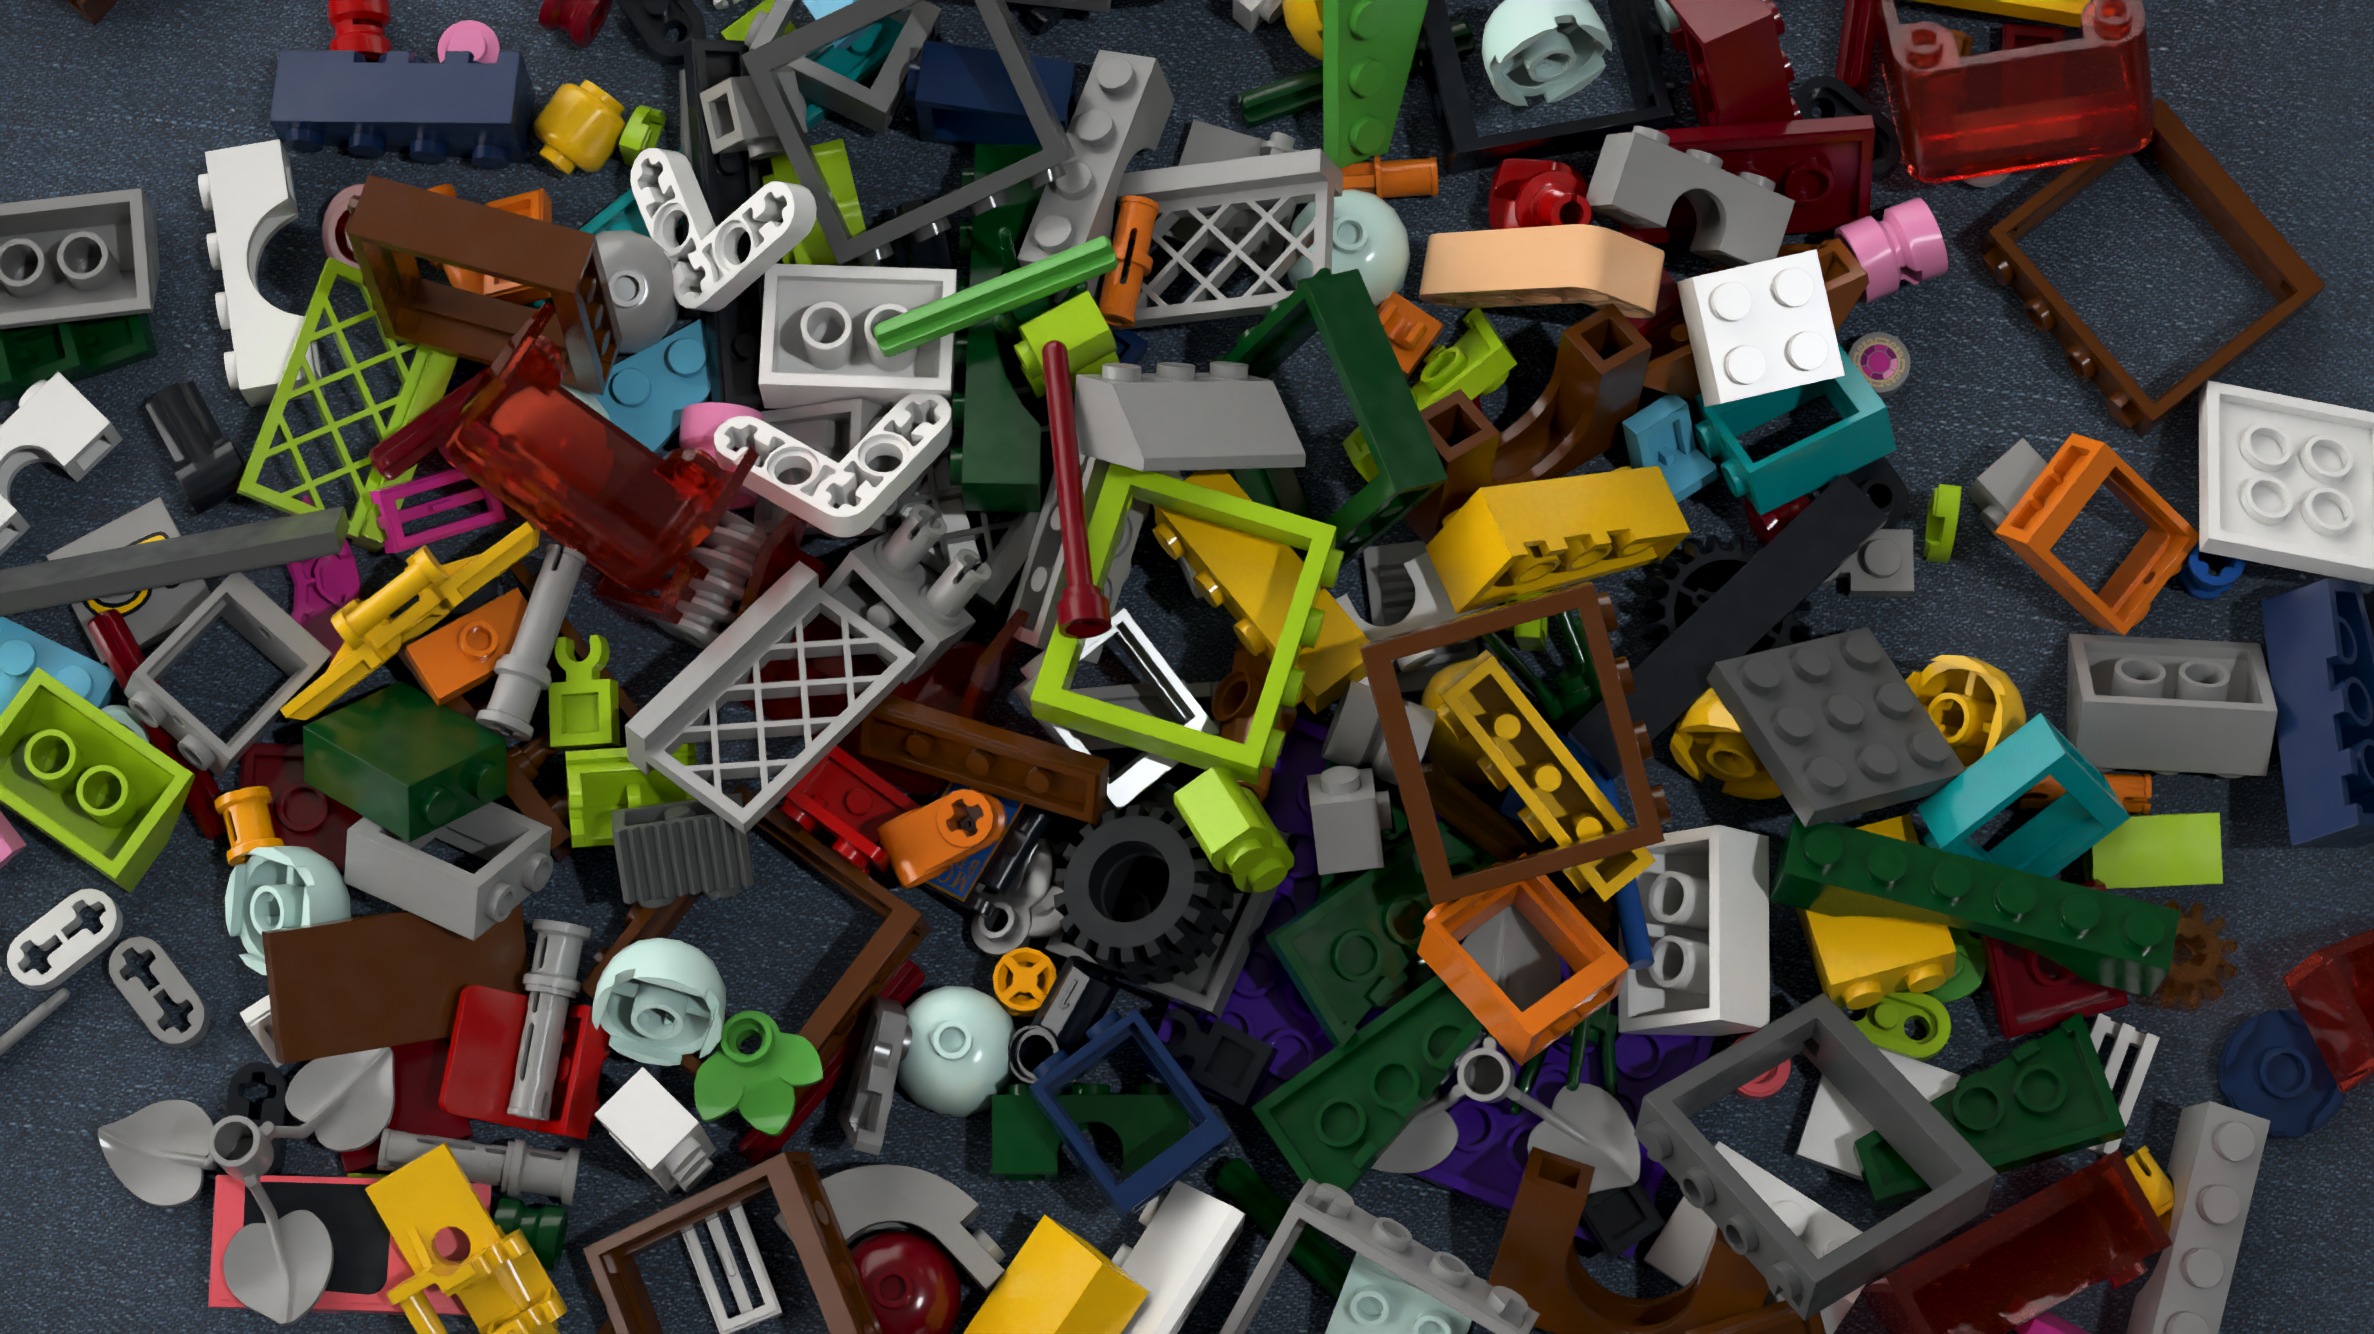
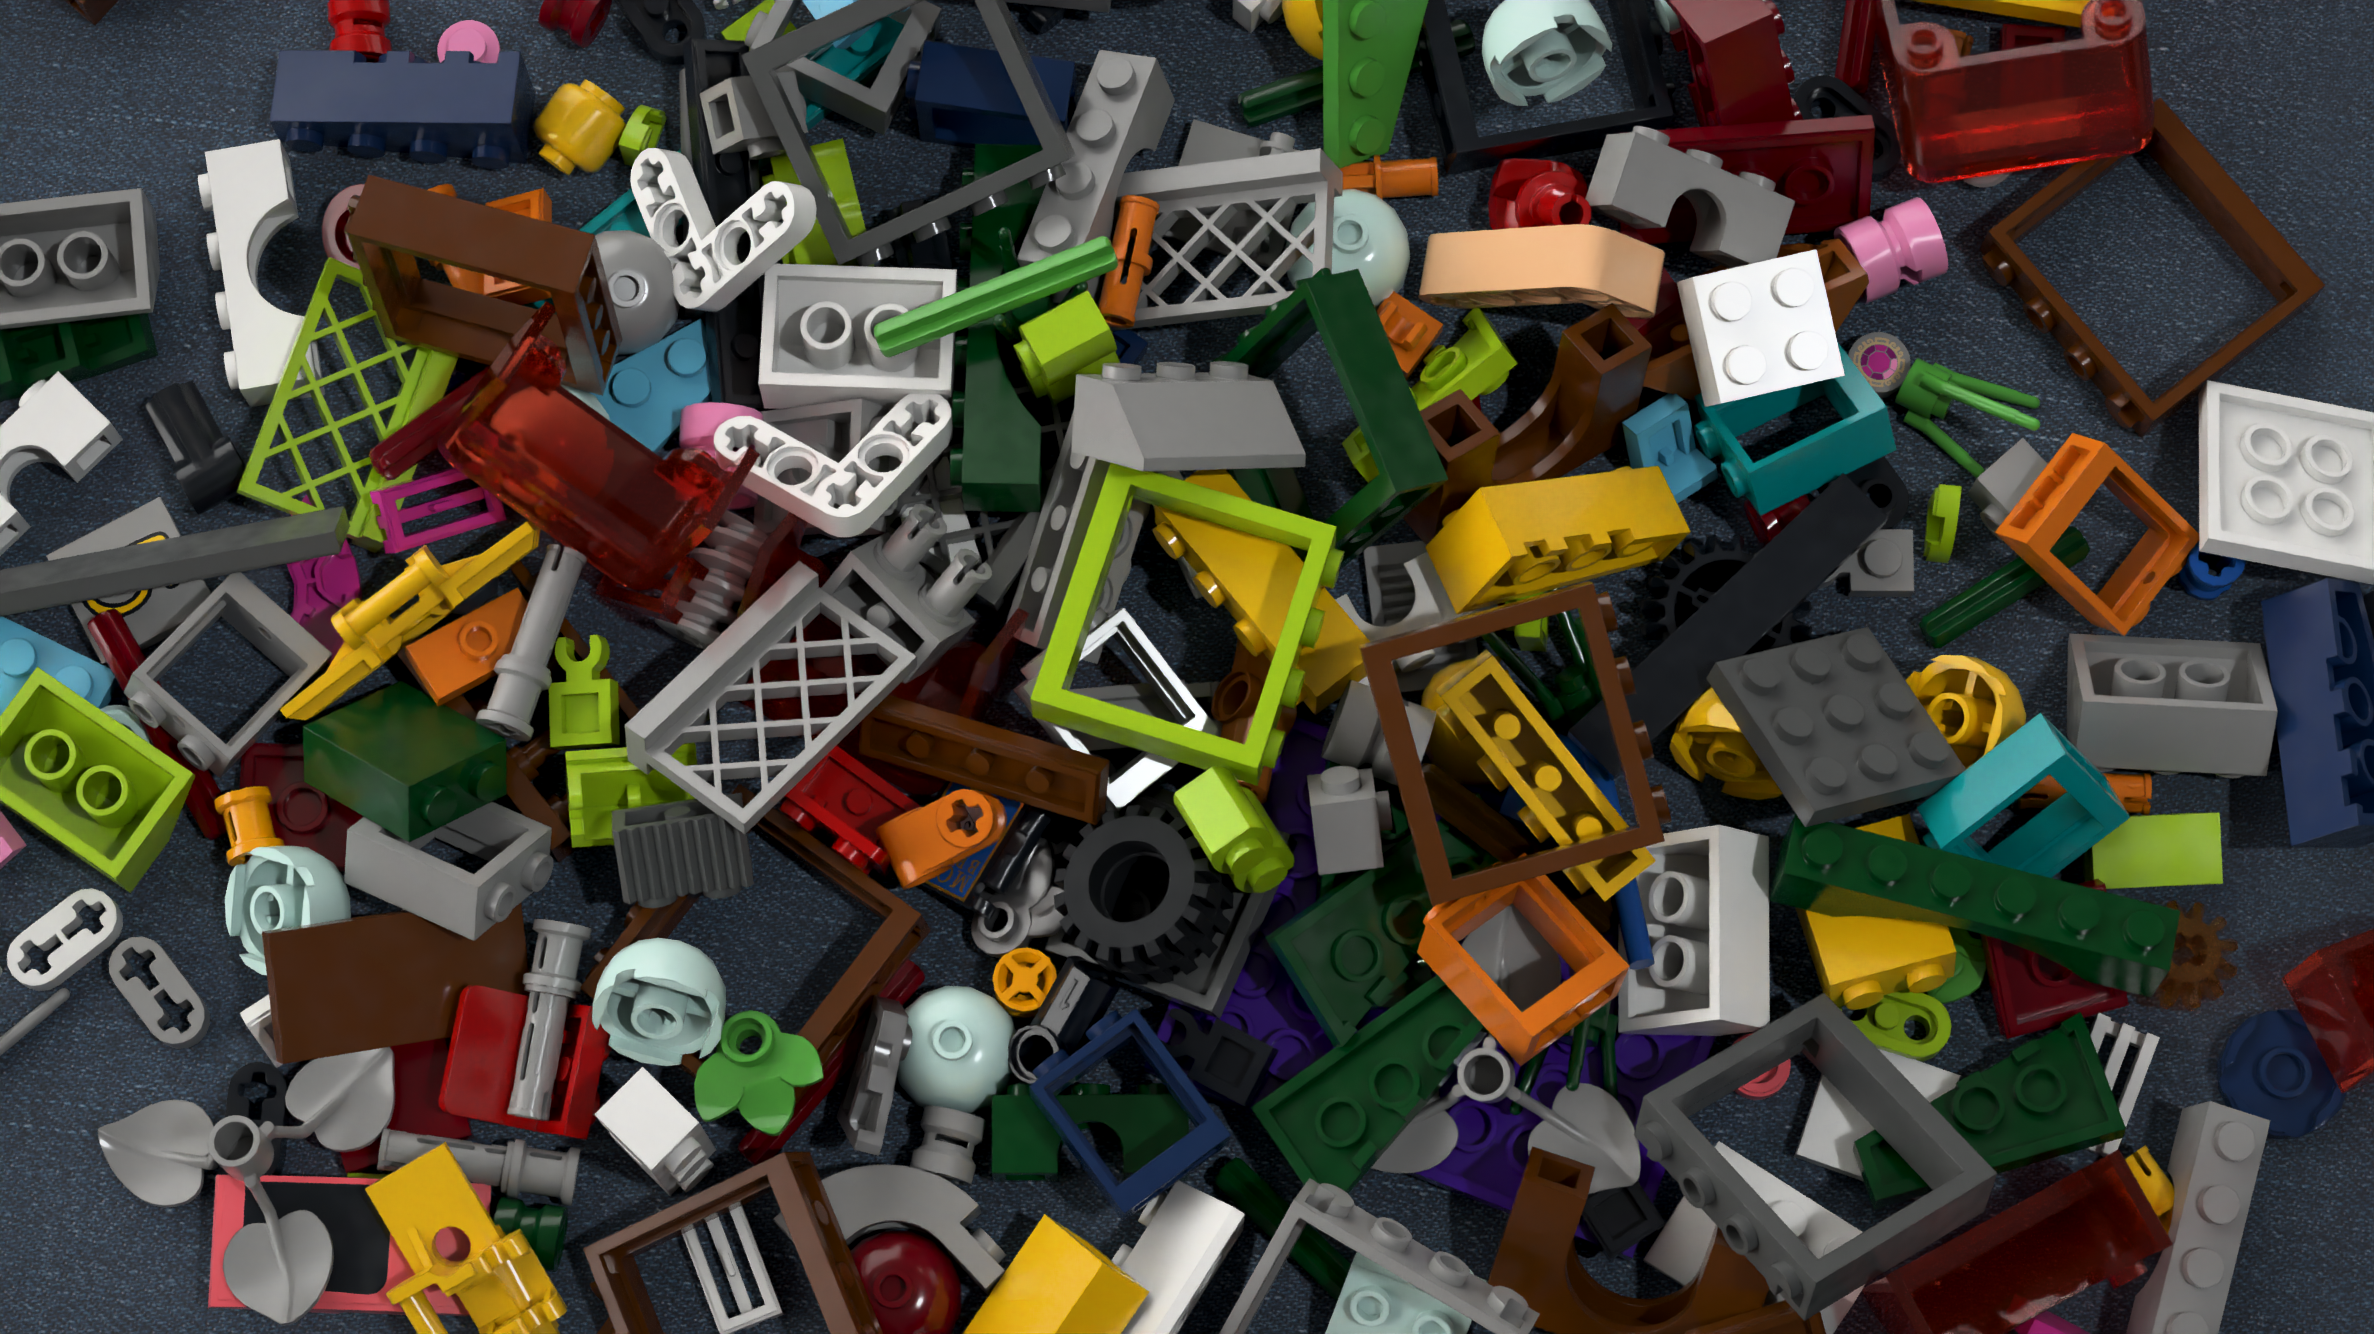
(944, 1158): none -> light grey wheel
(1082, 608): dark red piece -> none
(1932, 391): none -> bright green plant
(1996, 592): none -> dark green axle

